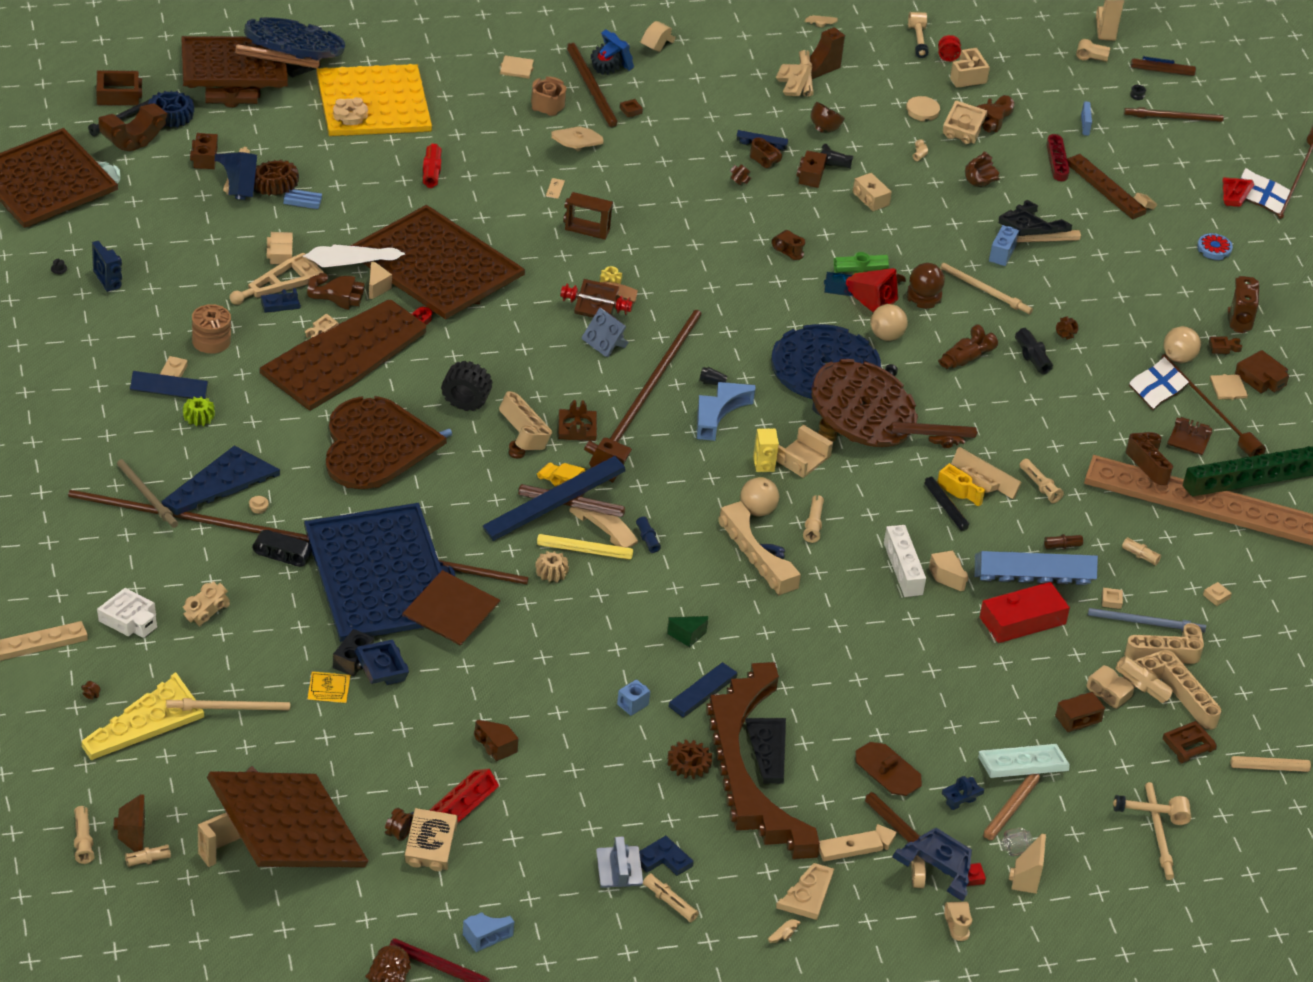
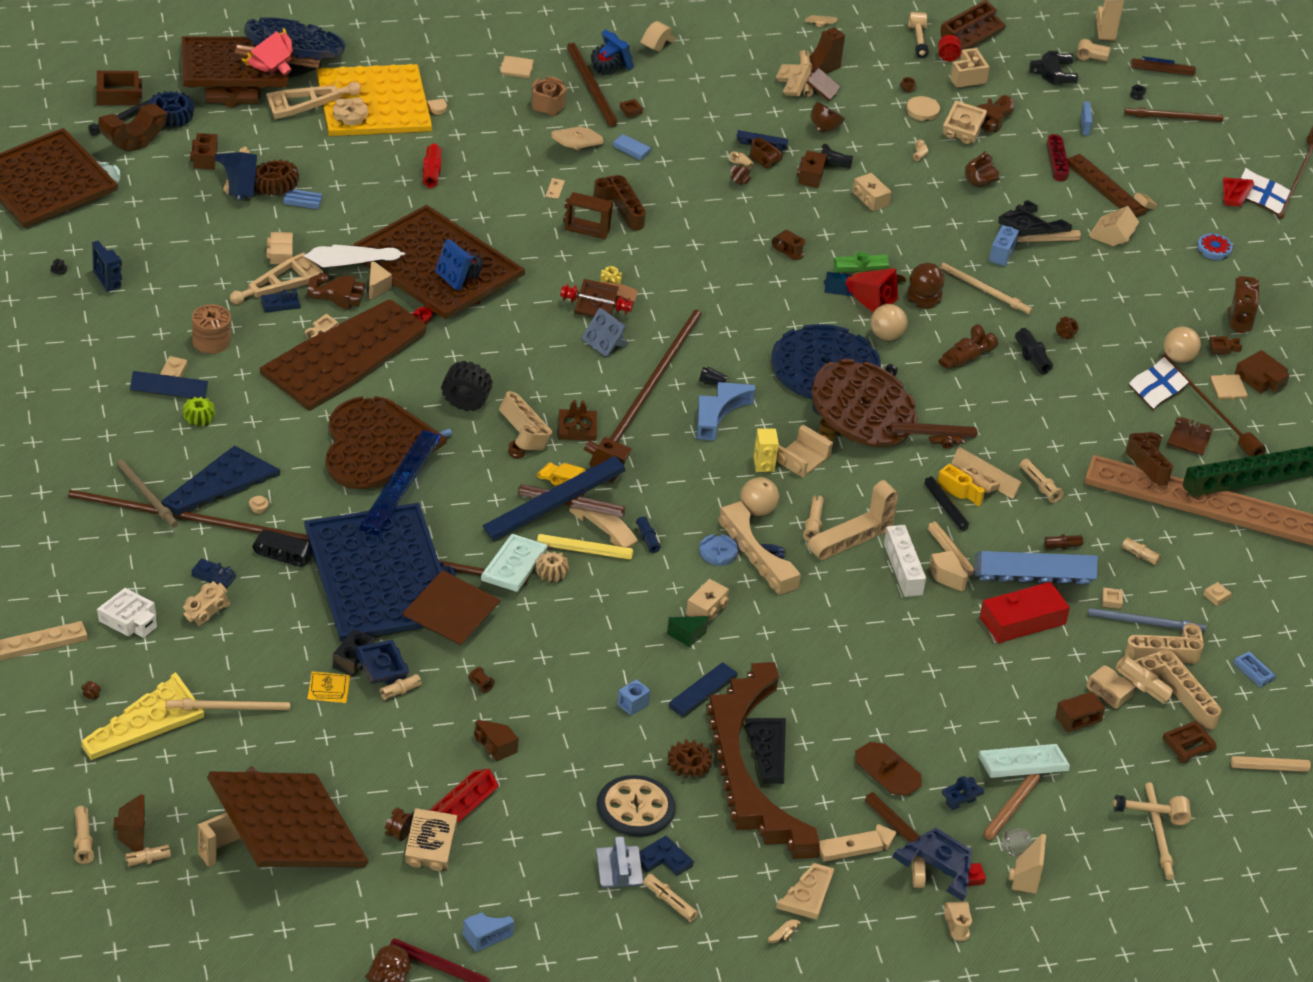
(214, 572): none -> dark blue plate
(272, 54): none -> coral torso
(281, 109): none -> tan plate
(399, 482): none -> clear blue tile
(400, 687): none -> tan pin
(437, 106): none -> tan tile
(457, 264): none -> blue plate
(481, 680): none -> reddish brown bush
(513, 562): none -> light aqua tile
(620, 191): none -> reddish brown beam
(631, 147): none -> medium blue tile
(634, 784): none -> wedge
(708, 600): none -> tan brick
(718, 549): none -> medium blue tile
(741, 158): none -> tan arm
(823, 84): none -> piece
(860, 528): none -> tan beam
(908, 84): none -> reddish brown plate
(948, 545): none -> tan axle
(973, 25): none -> reddish brown brick
(1050, 68): none -> black connector
(1115, 227): none -> tan slope
(1251, 670): none -> medium blue tile

